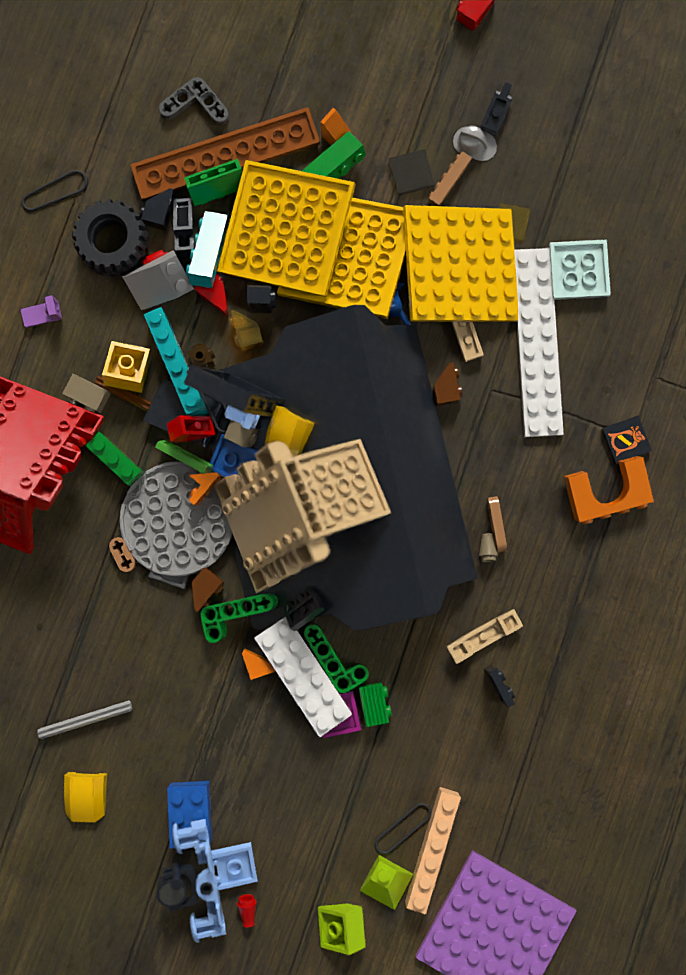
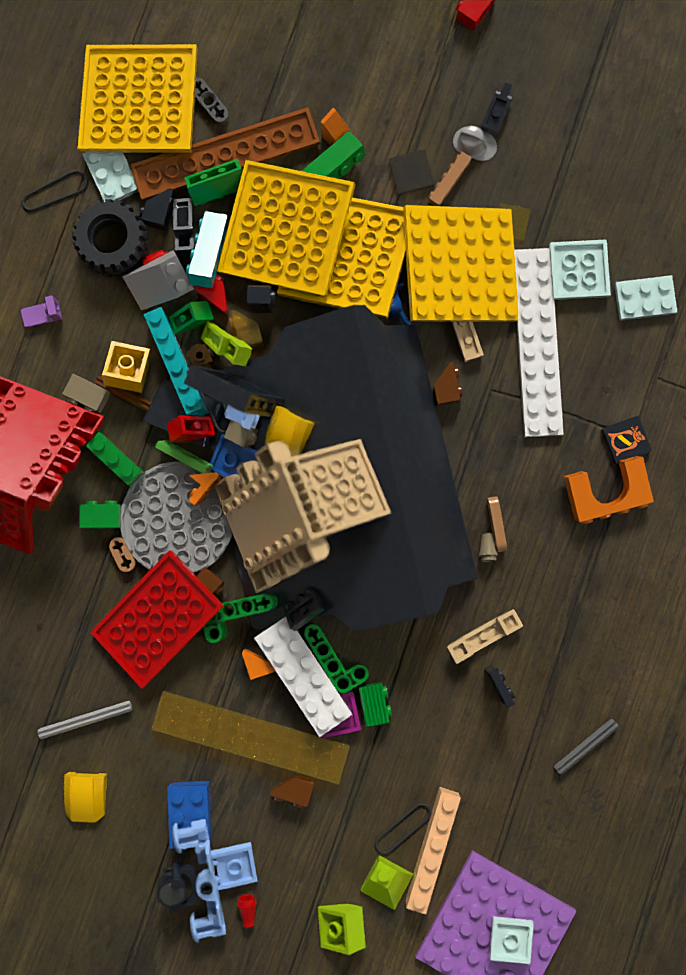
(100, 515): none -> green brick
(111, 174): none -> light aqua plate
(138, 98): none -> yellow plate
(157, 619): none -> red plate
(191, 317): none -> green slope
(226, 345): none -> lime slope
(250, 737): none -> clear yellow plate
(295, 790): none -> reddish brown slope
(511, 940): none -> light aqua plate
(586, 746): none -> dark grey axle
(645, 298): none -> light aqua plate

